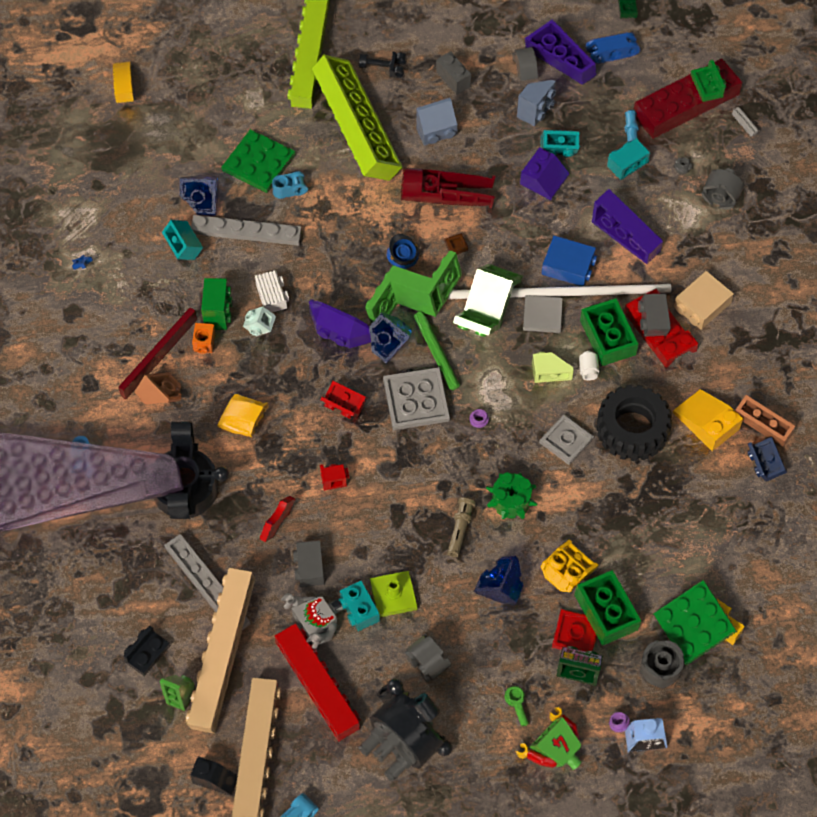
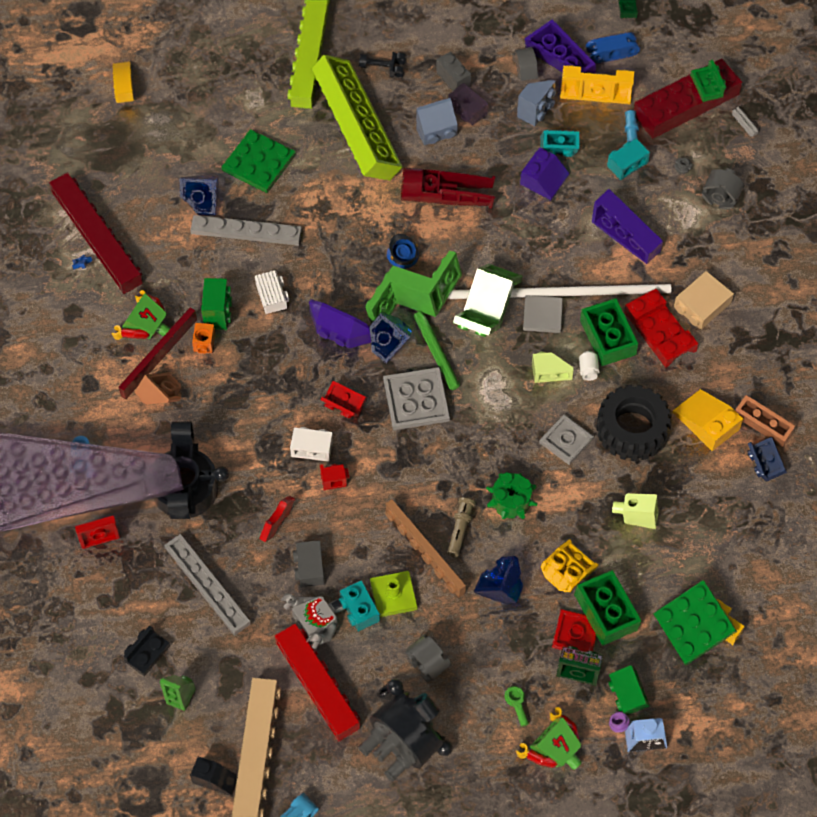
(95, 233): none -> dark red brick
(97, 532): none -> red tile
(144, 319): none -> bright green torso
(182, 240): teal brick -> none
(221, 650): tan brick -> none
(242, 415): yellow slope -> none
(259, 321): light aqua brick -> none
(288, 185): dark azure piece -> none
(311, 444): none -> white brick
(428, 553): none -> medium nougat plate
(456, 243): reddish brown tile -> none
(468, 104): none -> brick
(479, 413): medium lavender plate -> none
(569, 261): blue brick -> none
(596, 86): none -> yellow piece
(628, 690): none -> green brick
(638, 509): none -> yellowish green torso
(652, 667): dark grey brick -> none
(654, 315): dark grey brick -> none

